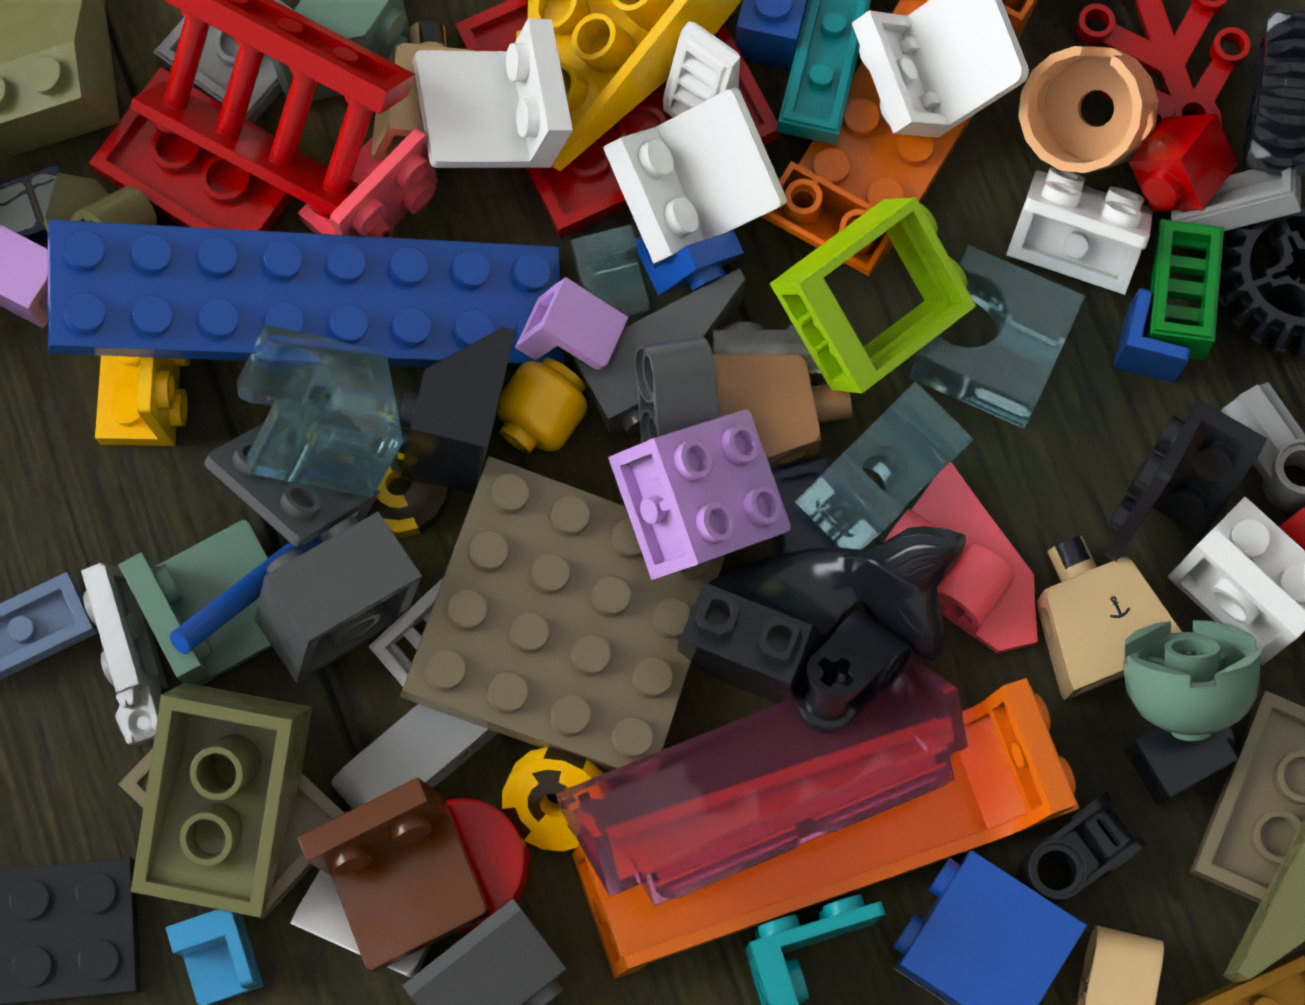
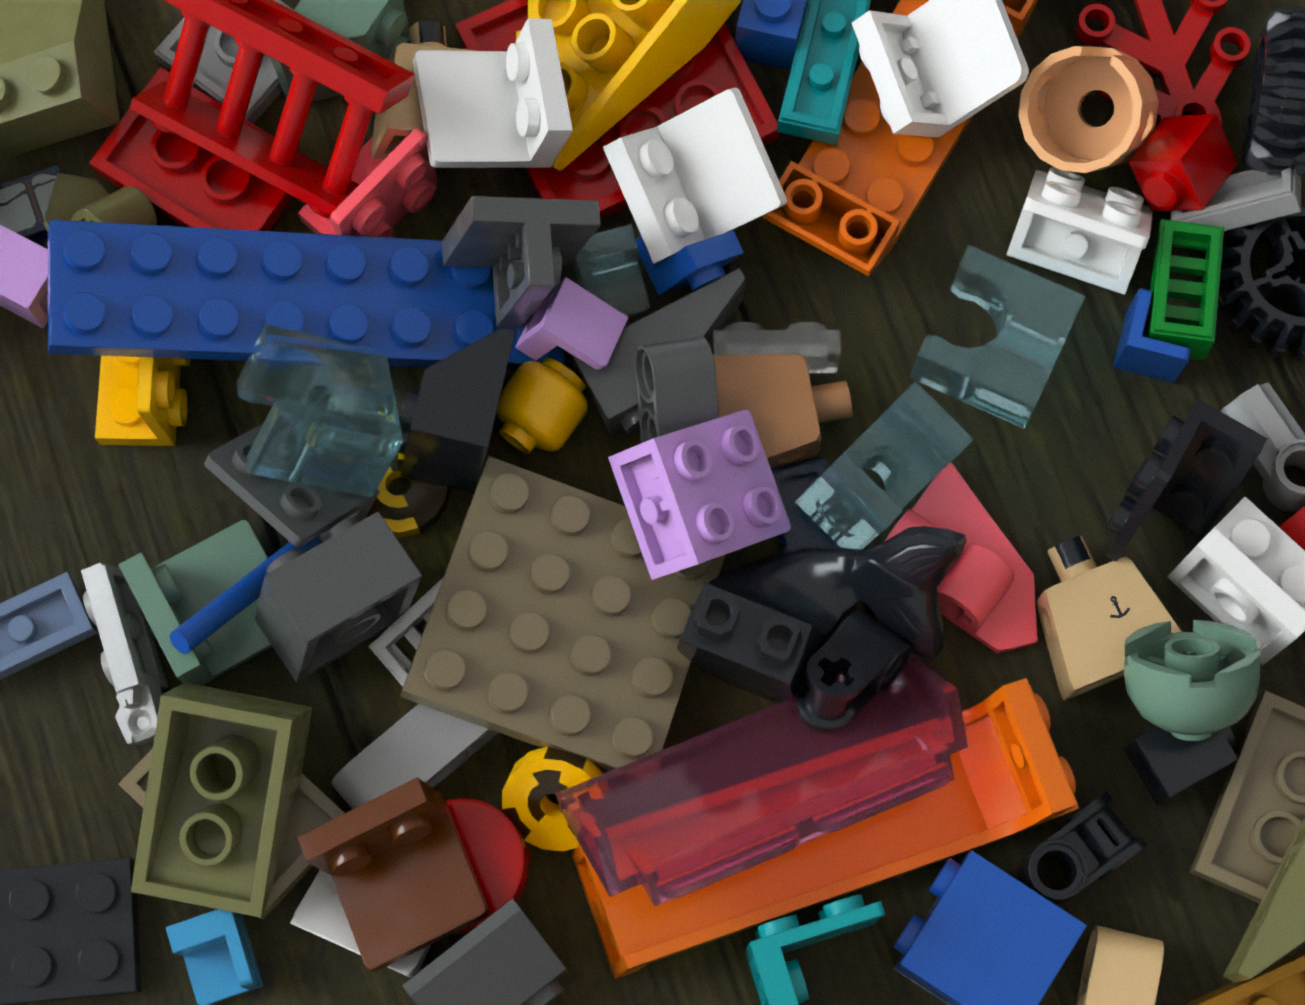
(523, 244): none -> dark grey bracket
(699, 70): white slope -> none
(822, 322): lime window -> none

